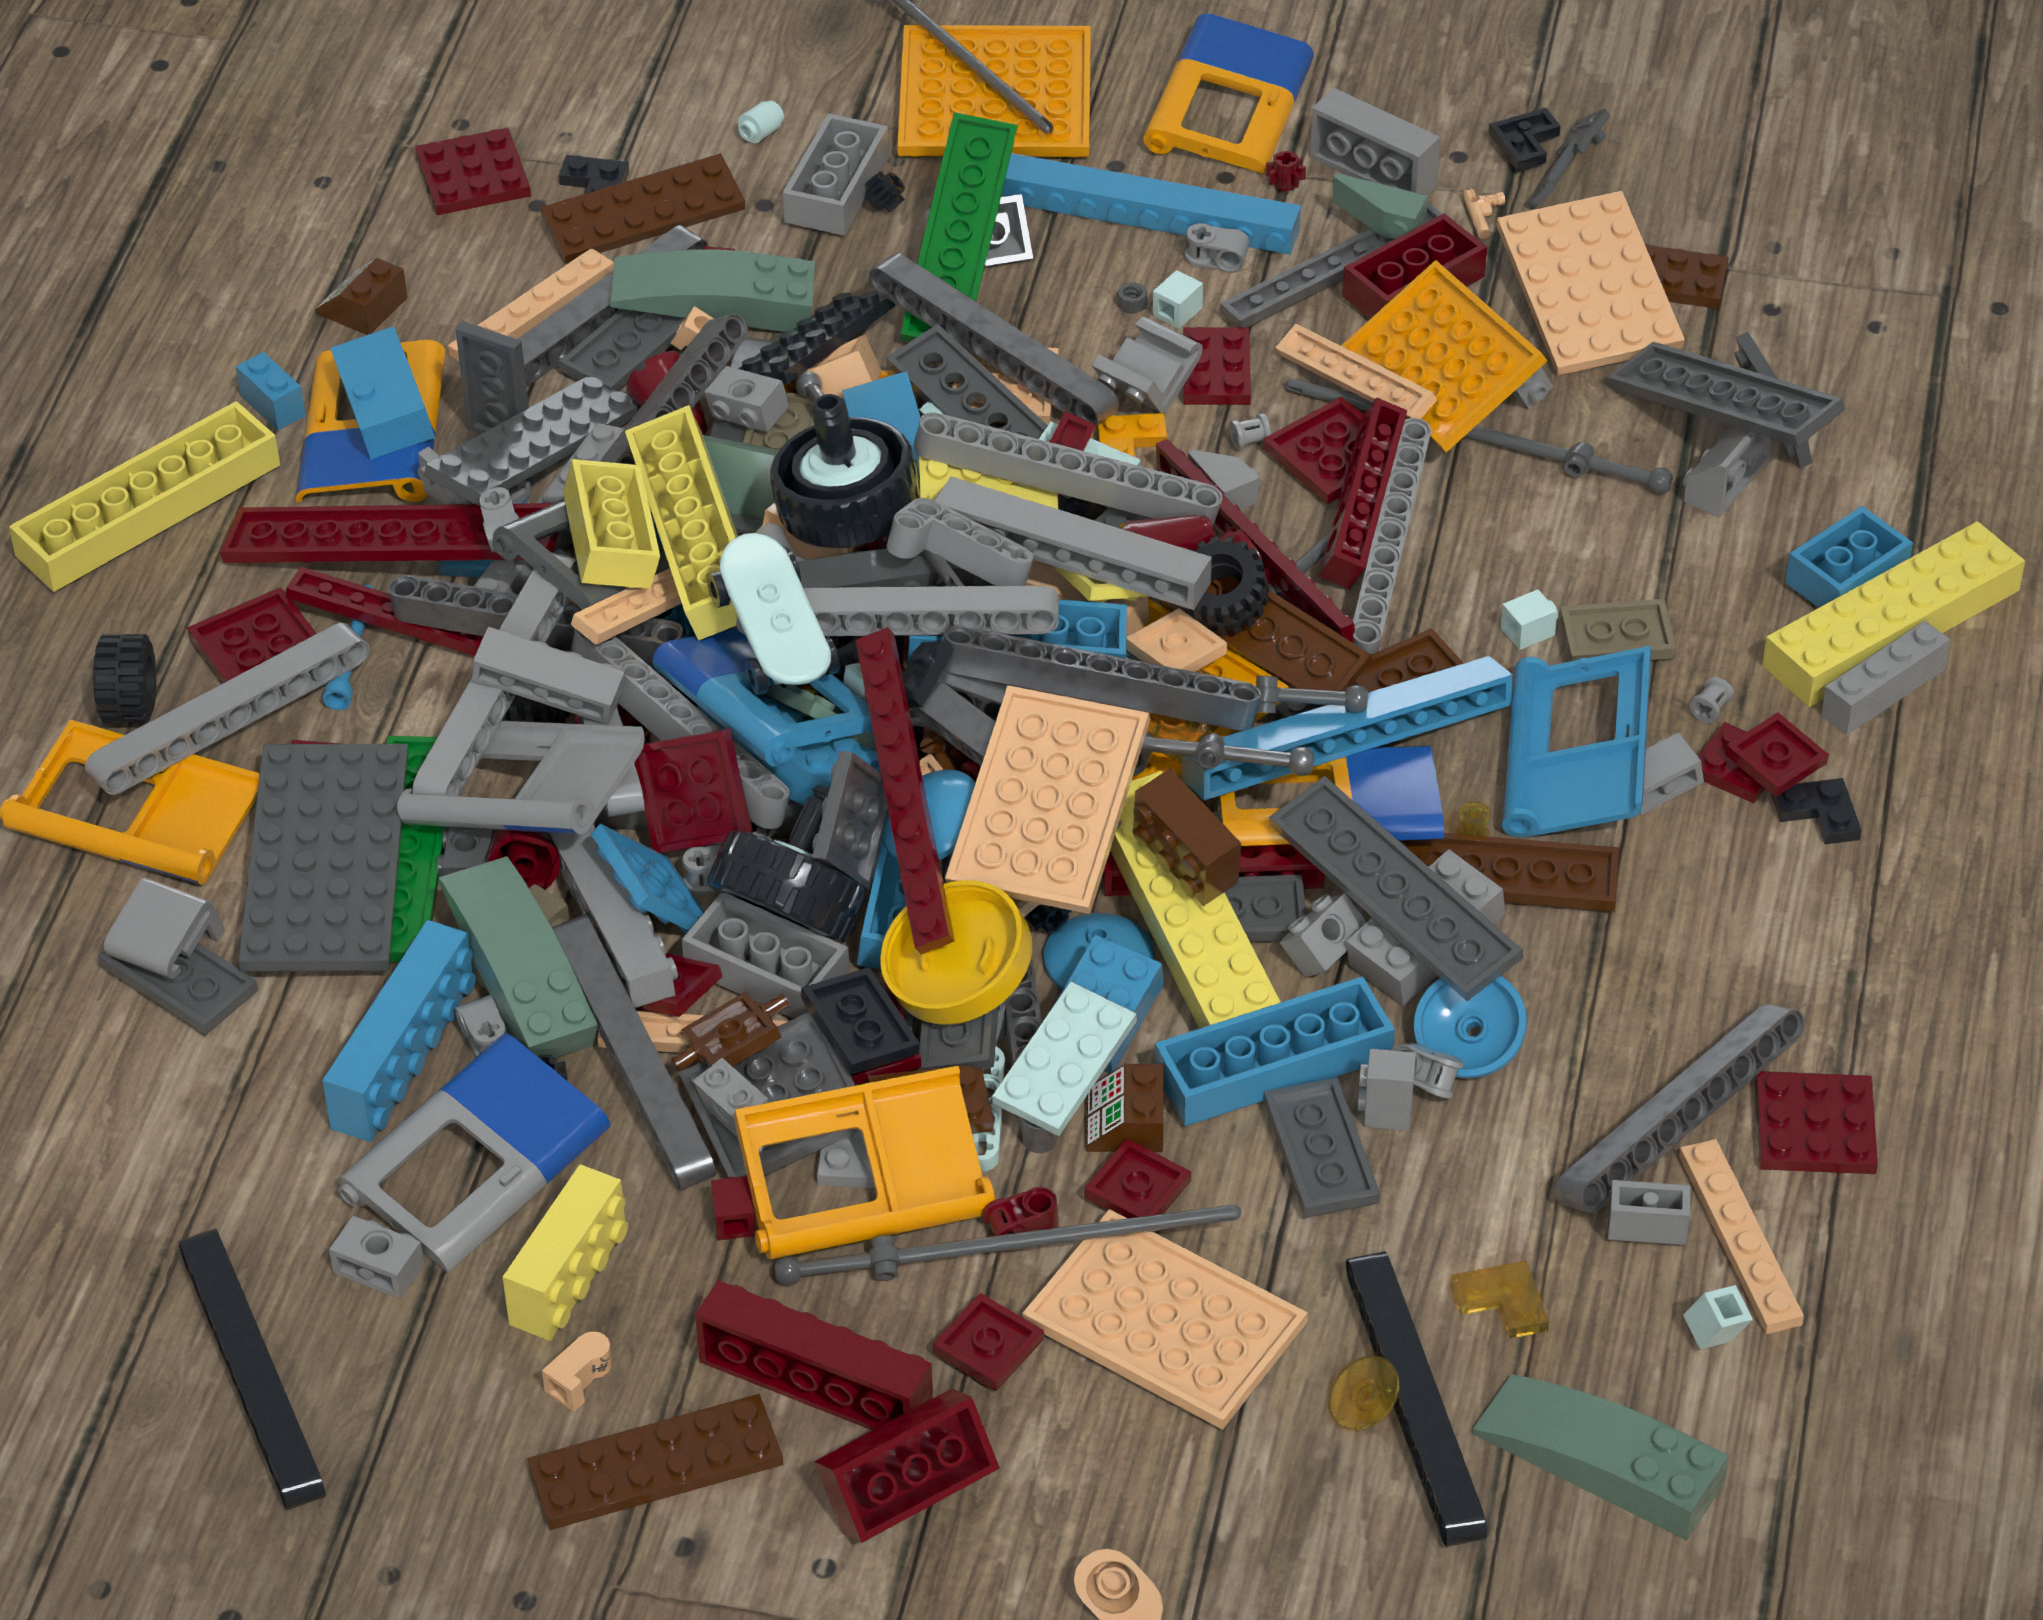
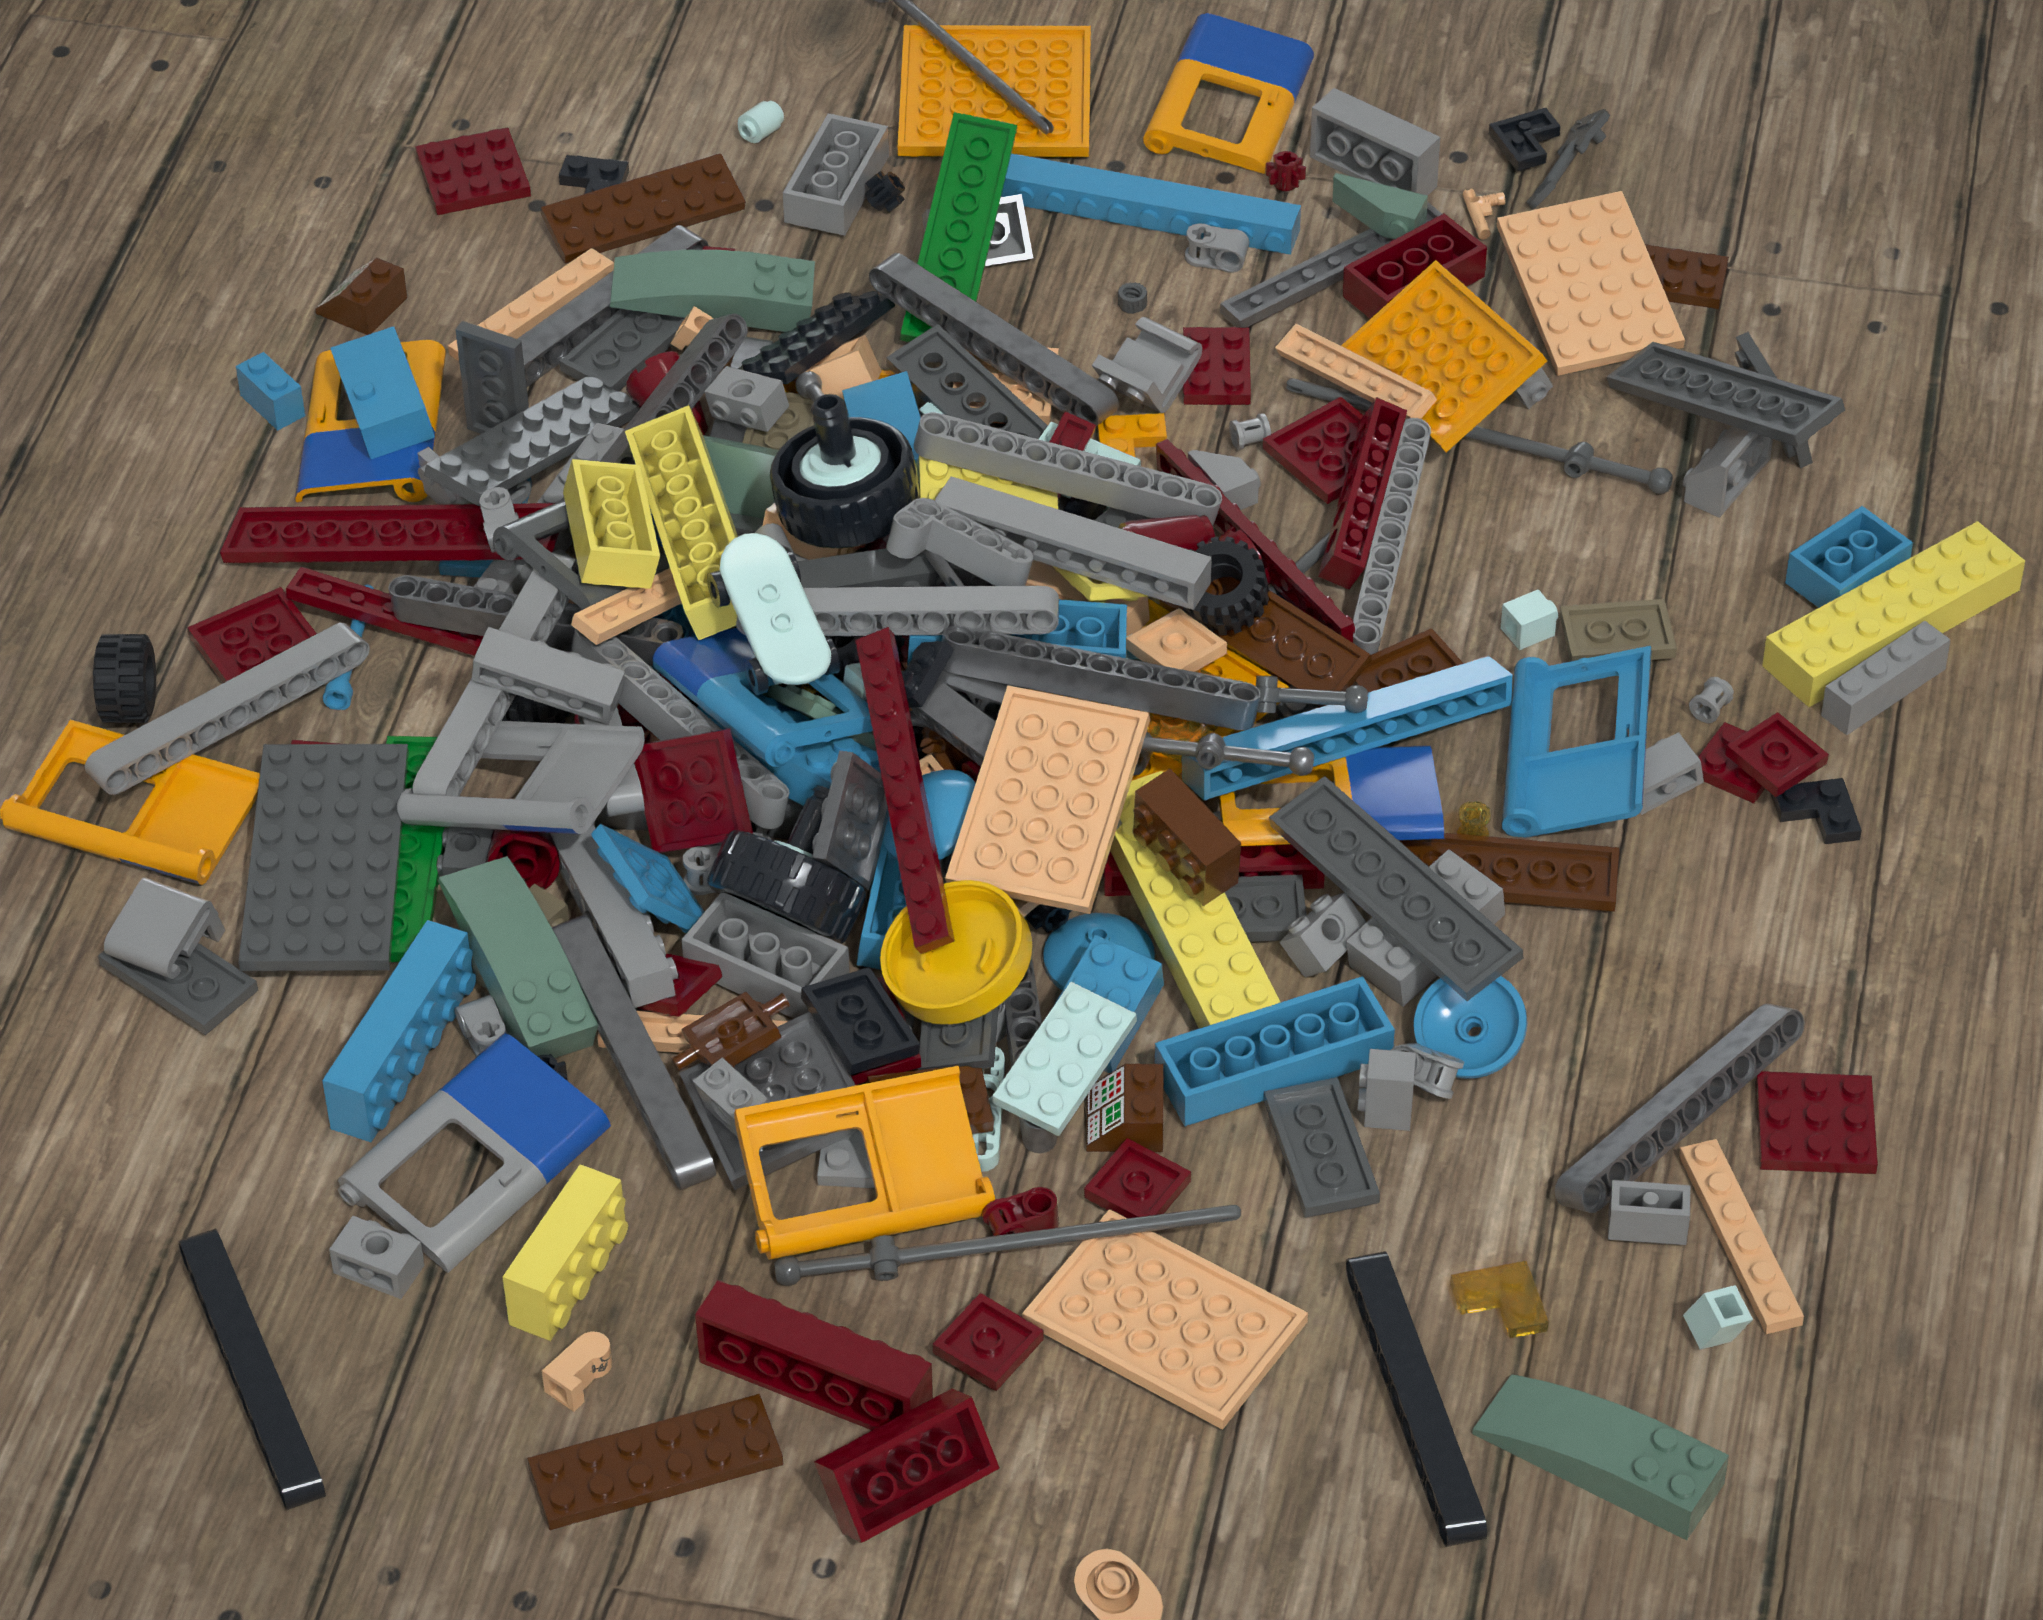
(144, 496): light yellow brick -> none
(733, 1208): dark red brick -> none
(1177, 299): light aqua brick -> none
(1363, 1393): clear yellow dish -> none

